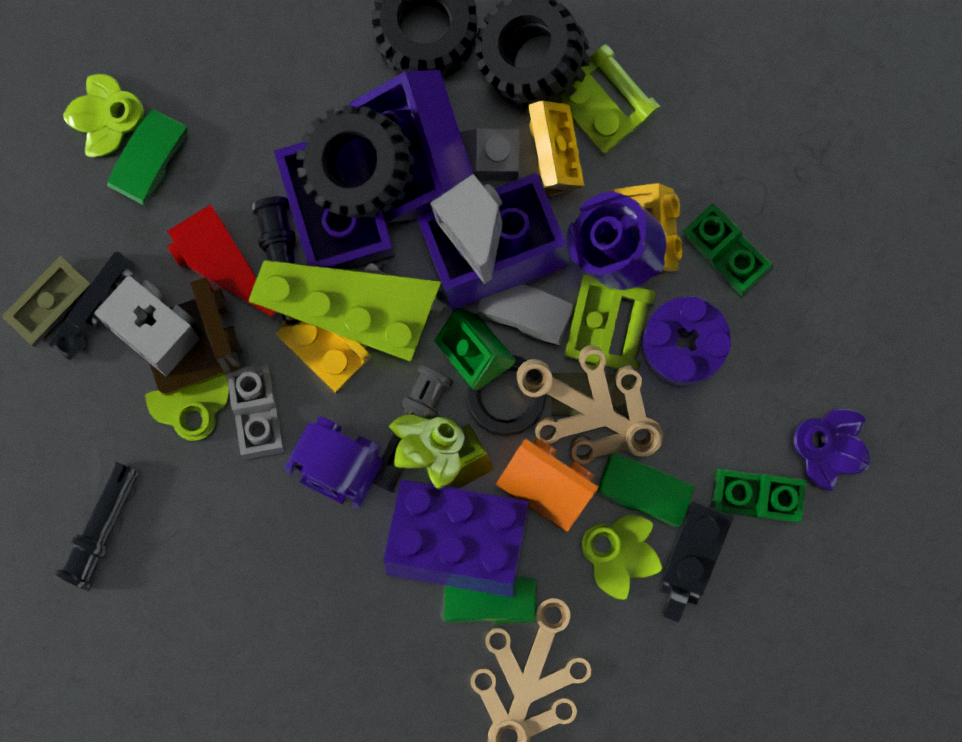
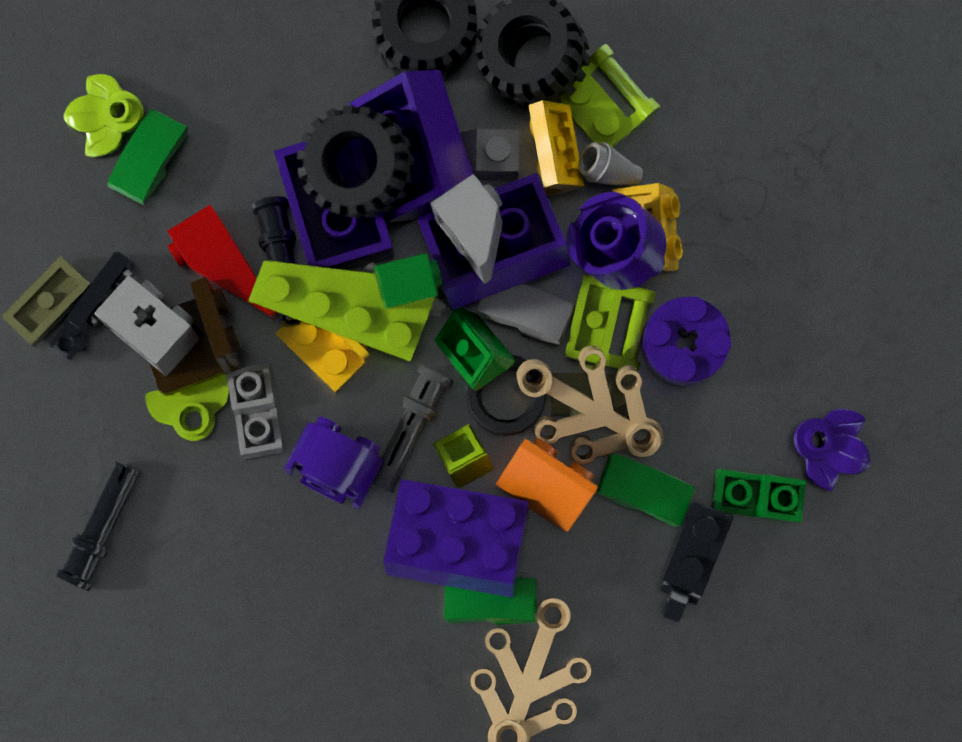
(407, 280): none -> green brick
(425, 447): lime plate -> none
(607, 166): none -> light grey cone
(626, 557): lime plate -> none
(727, 250): green slope -> none

